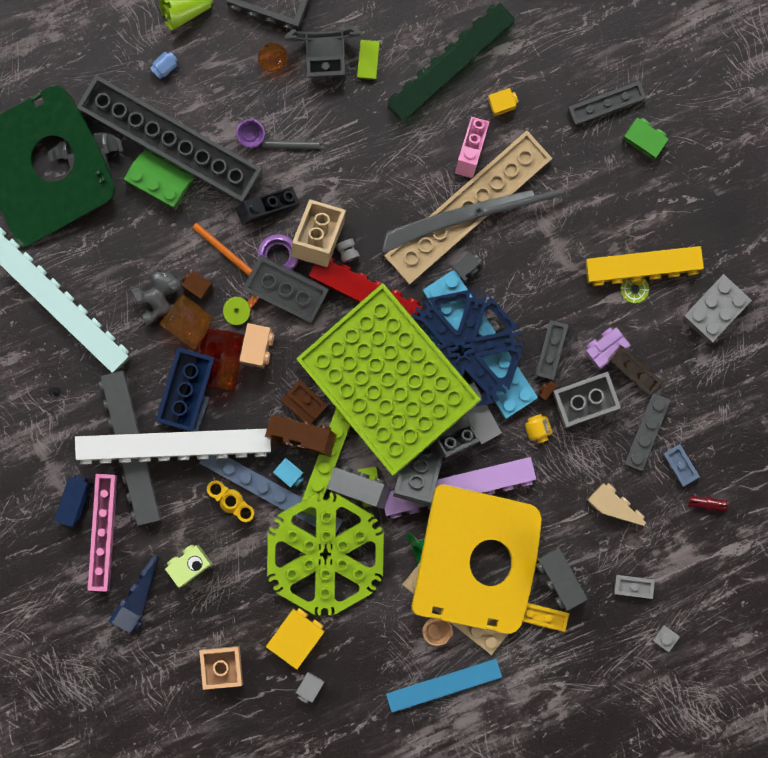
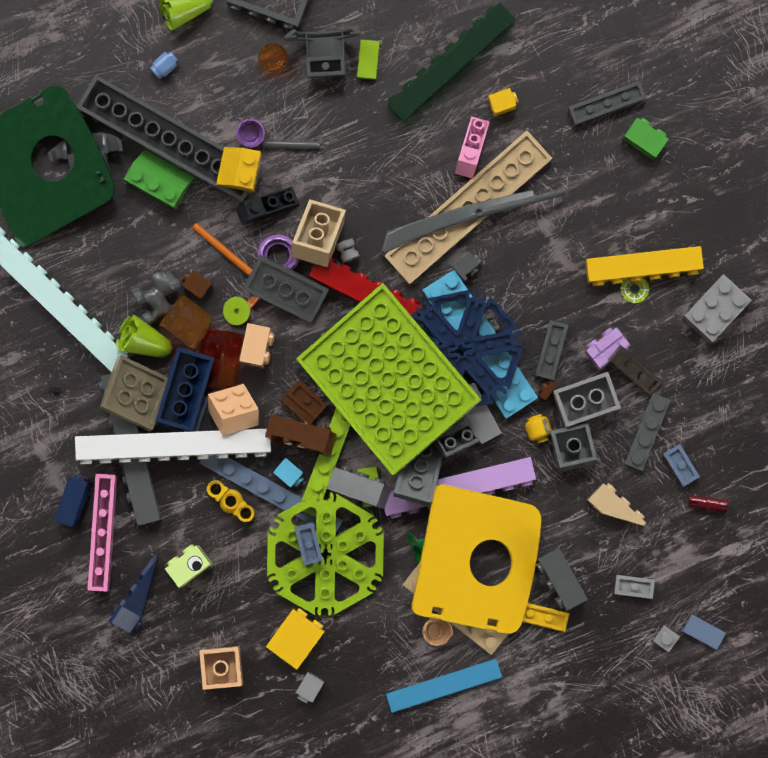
(134, 393): none -> dark tan plate
(142, 339): none -> lime cone
(233, 409): none -> light nougat brick
(239, 168): none -> yellow slope
(308, 543): none -> sand blue plate
(573, 447): none -> dark grey slope
(704, 632): none -> sand blue tile

